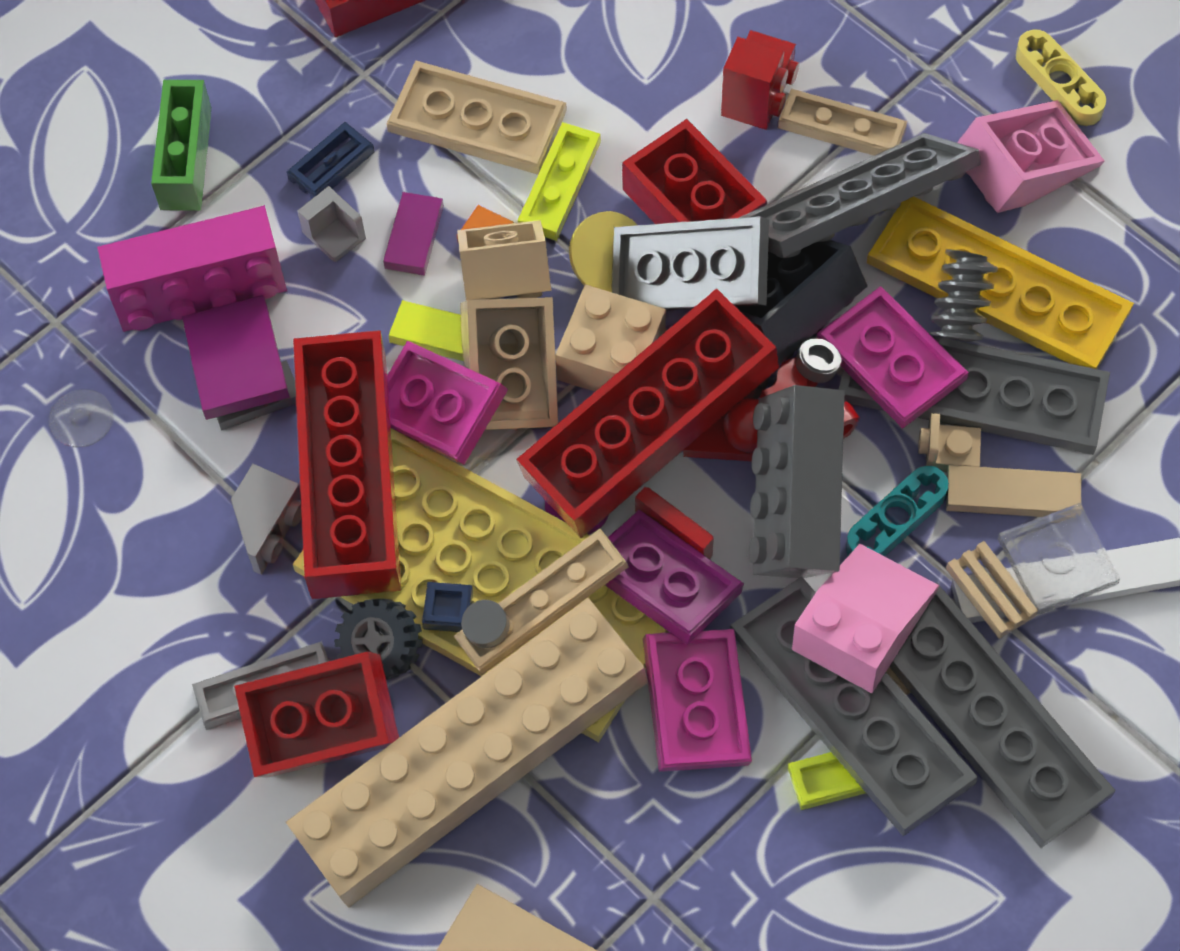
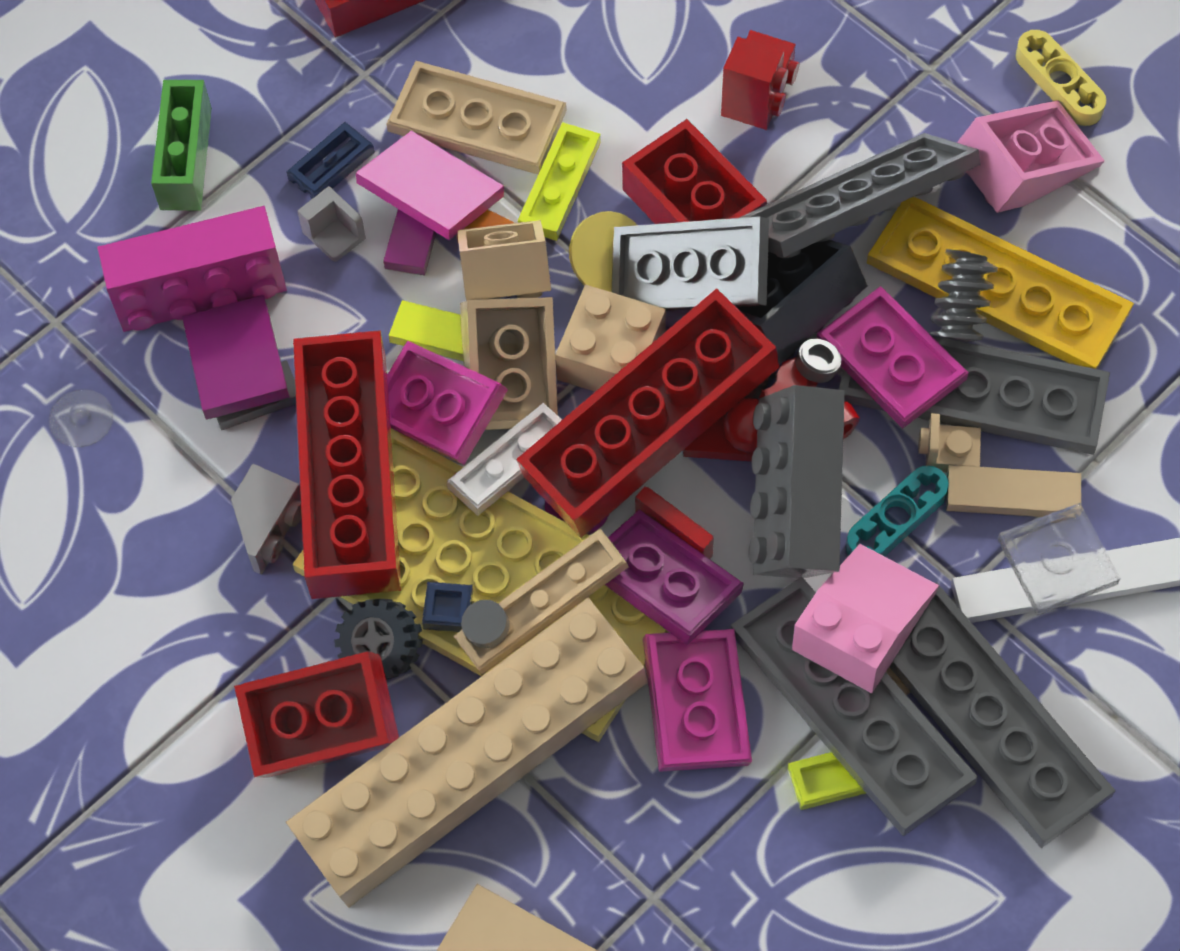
(217, 694): light grey tile -> none
(430, 185): none -> tile
(496, 468): none -> white tile
(840, 123): tan tile -> none
(1005, 580): tan tile -> none

